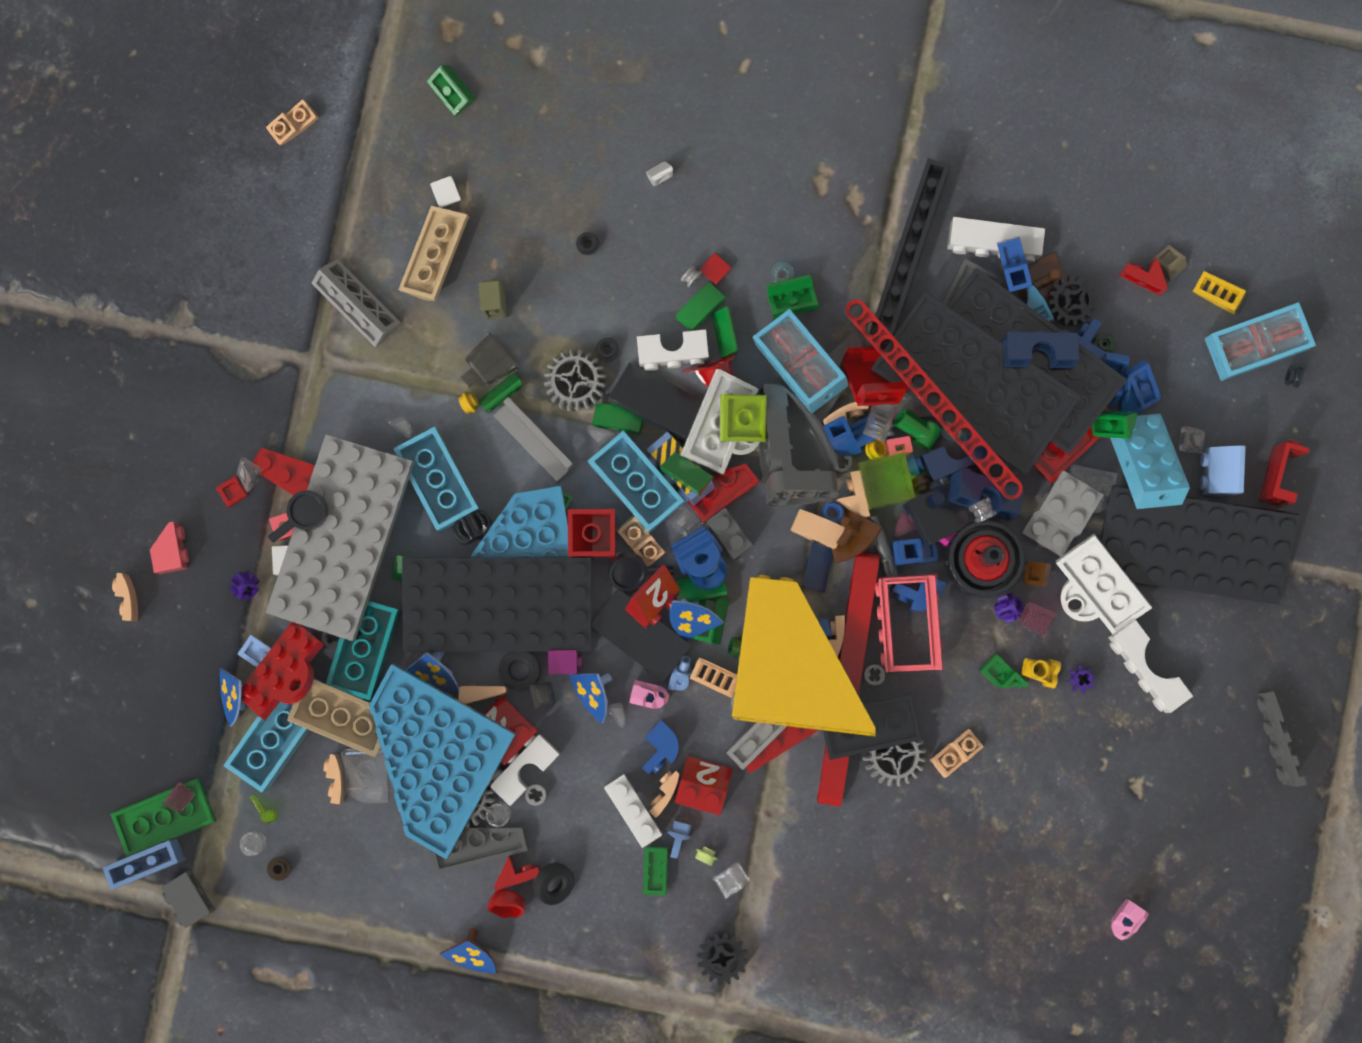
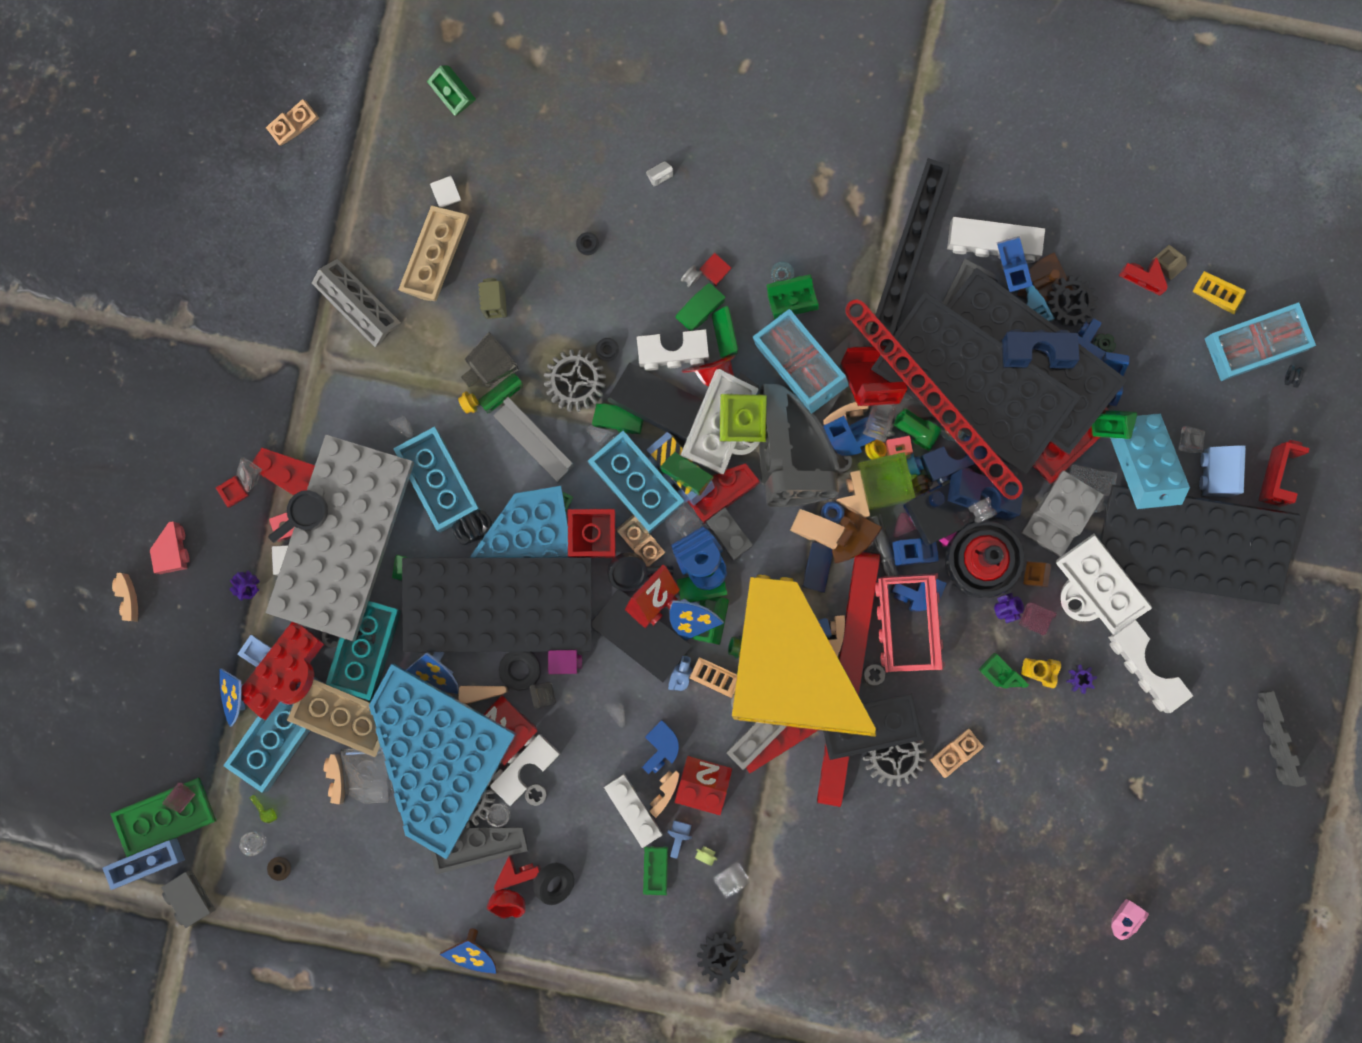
(592, 693): blue shield -> none
(648, 695): bright pink rock -> none
(1140, 388): blue wing -> none

